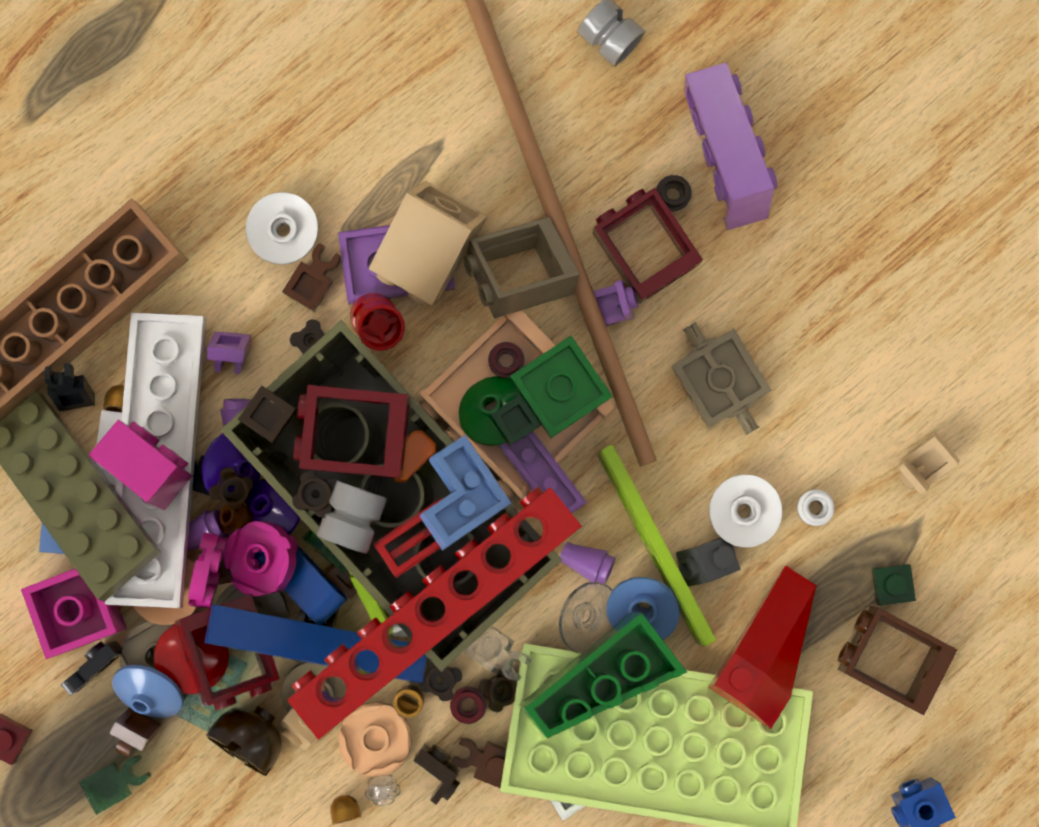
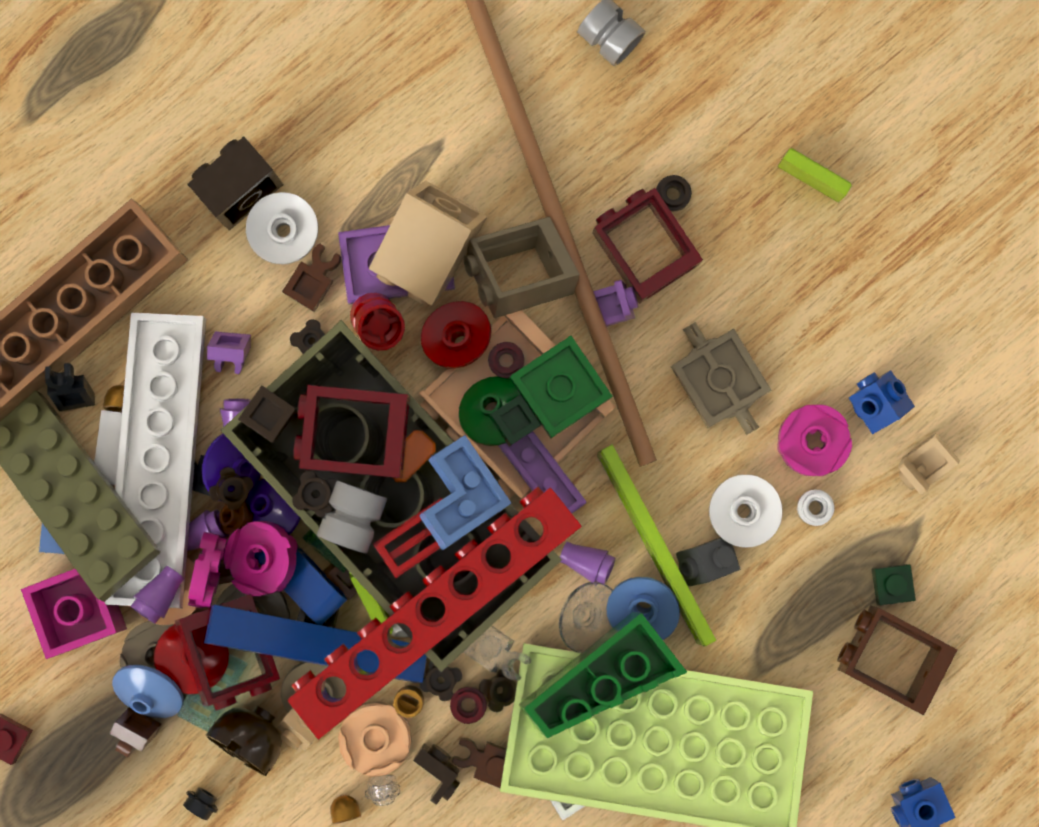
(97, 661): black plate -> none
(111, 785): clear green plate -> none
(135, 460): dark pink brick -> none
(157, 595): none -> medium lavender cone
(201, 803): none -> black plate
(234, 182): none -> dark brown brick
(448, 324): none -> red dish
(730, 145): medium lavender wedge -> none
(765, 659): red wedge -> none
(808, 420): none -> dark pink plate
(814, 175): none -> lime tile
(880, 400): none -> blue brick

